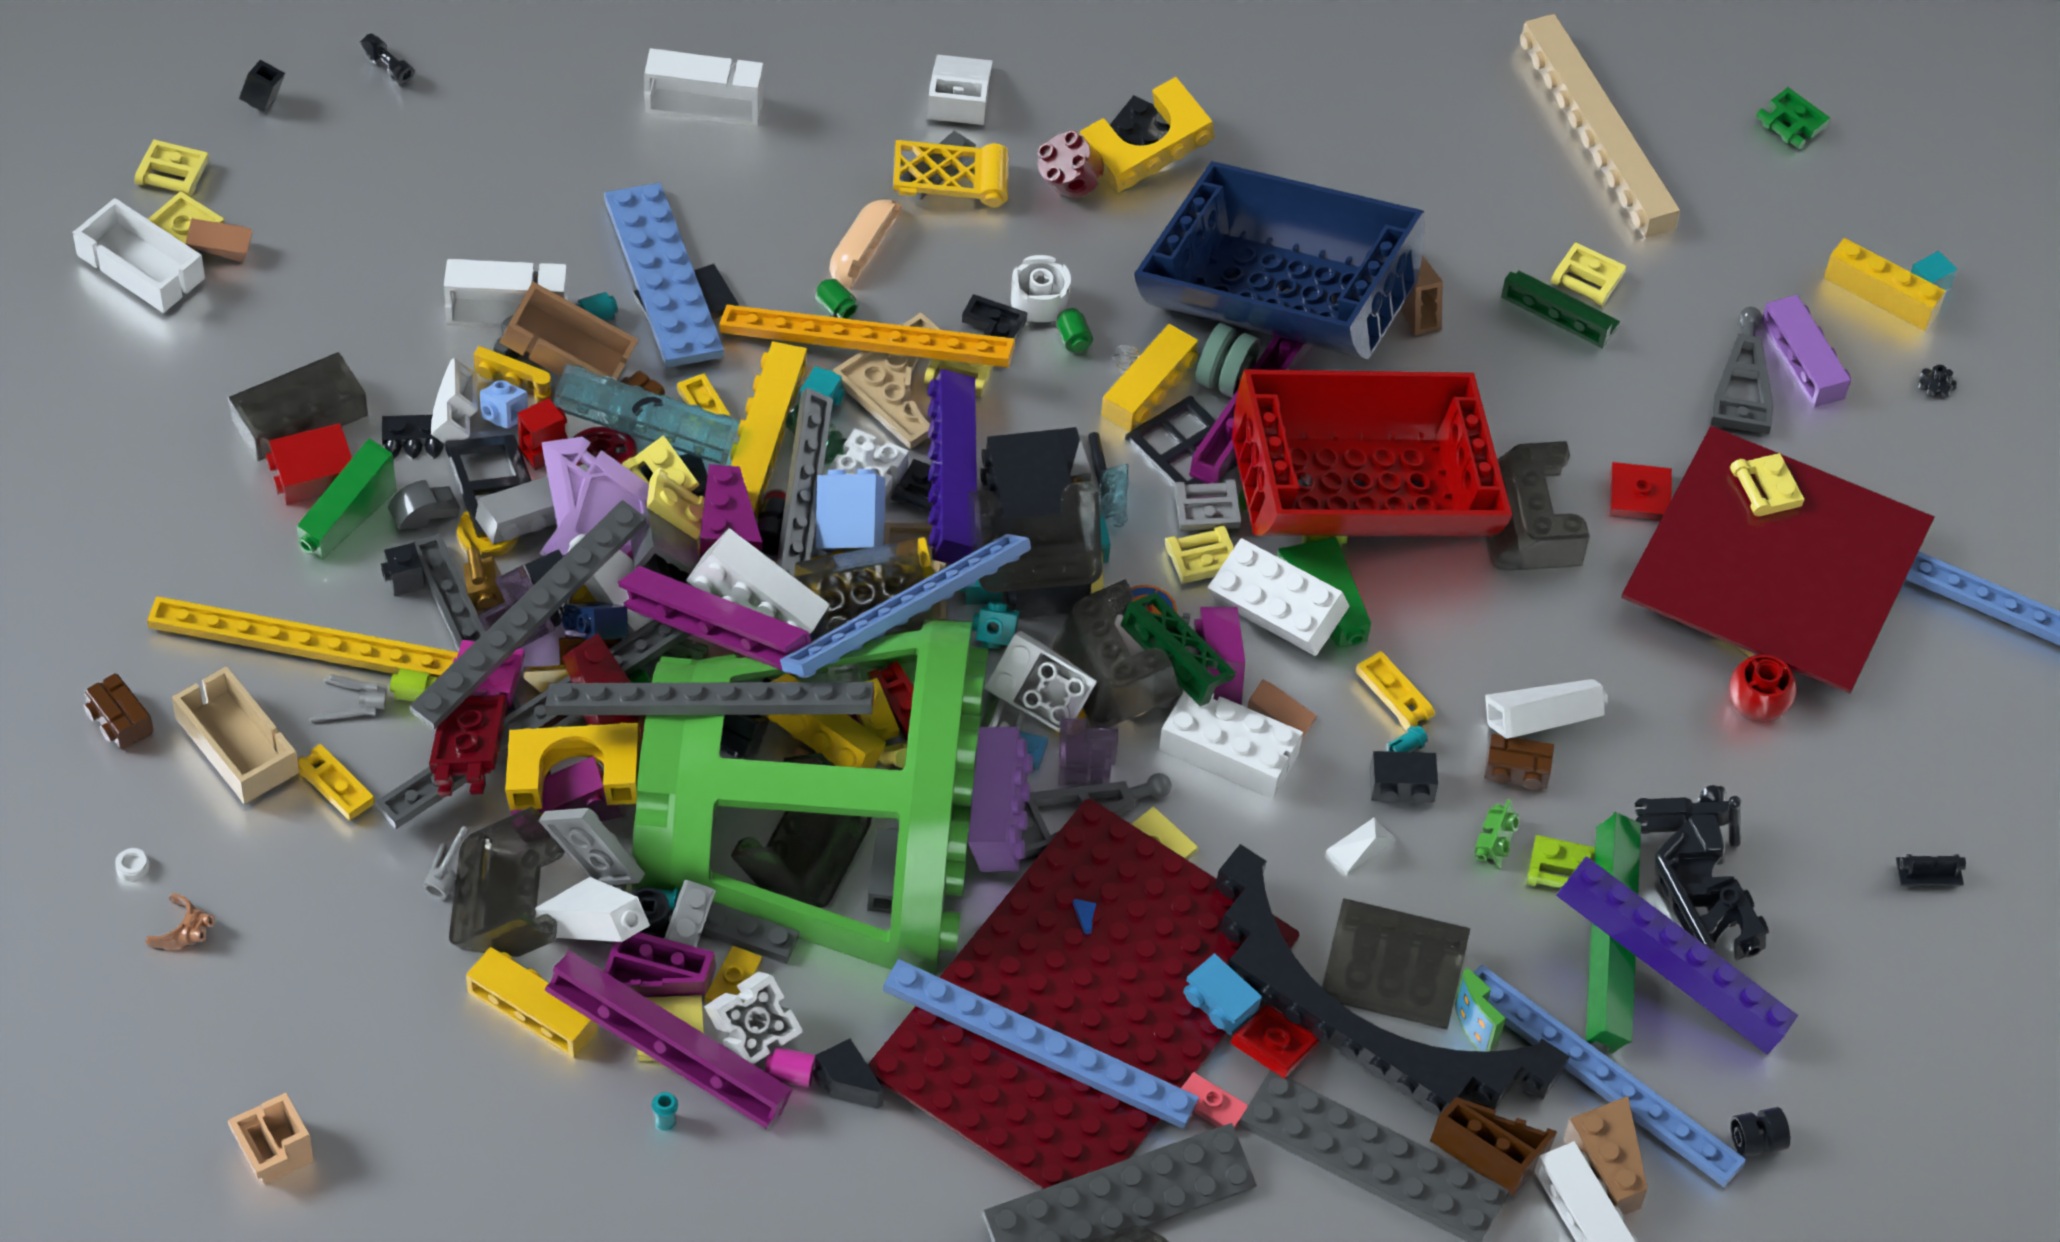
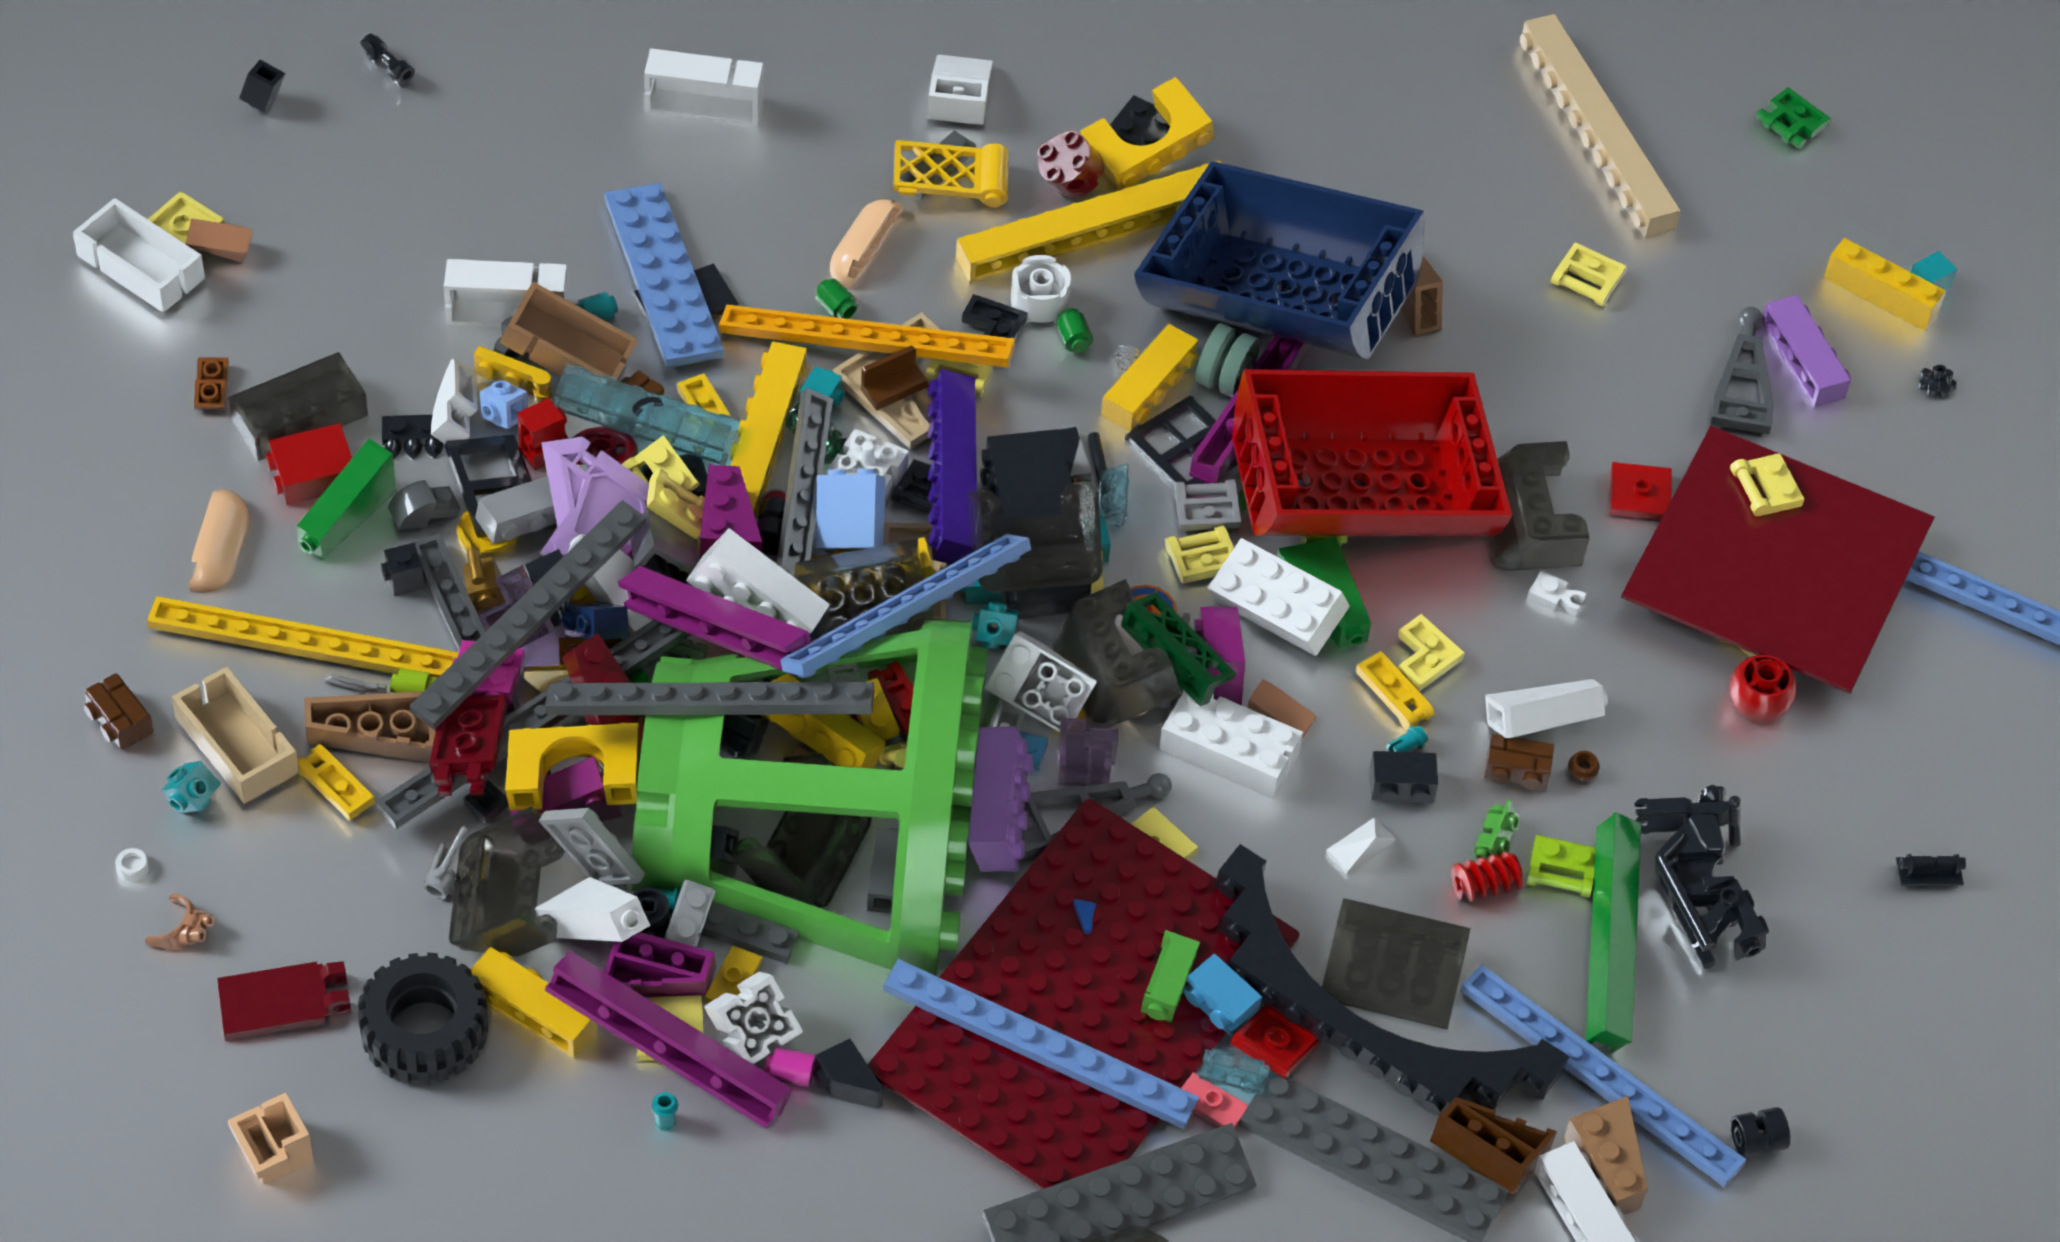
(175, 161): light yellow plate -> none
(190, 787): none -> teal brick
(211, 383): none -> dark orange slope
(219, 541): none -> light nougat brick
(281, 999): none -> dark red tile
(370, 725): none -> medium nougat wedge
(423, 981): none -> black tyre
(486, 805): none -> black plate
(723, 843): none -> black plate
(892, 378): none -> reddish brown panel
(1075, 225): none -> yellow brick
(1169, 976): none -> bright green window
(1220, 1070): none -> clear light blue hinge
(1432, 649): none -> light yellow plate
(1476, 1015): slope -> none
(1487, 874): none -> red piece
(1553, 592): none -> white plate
(1559, 308): dark green fence -> none
(1585, 759): none -> reddish brown plate
(1677, 955): dark purple brick -> none

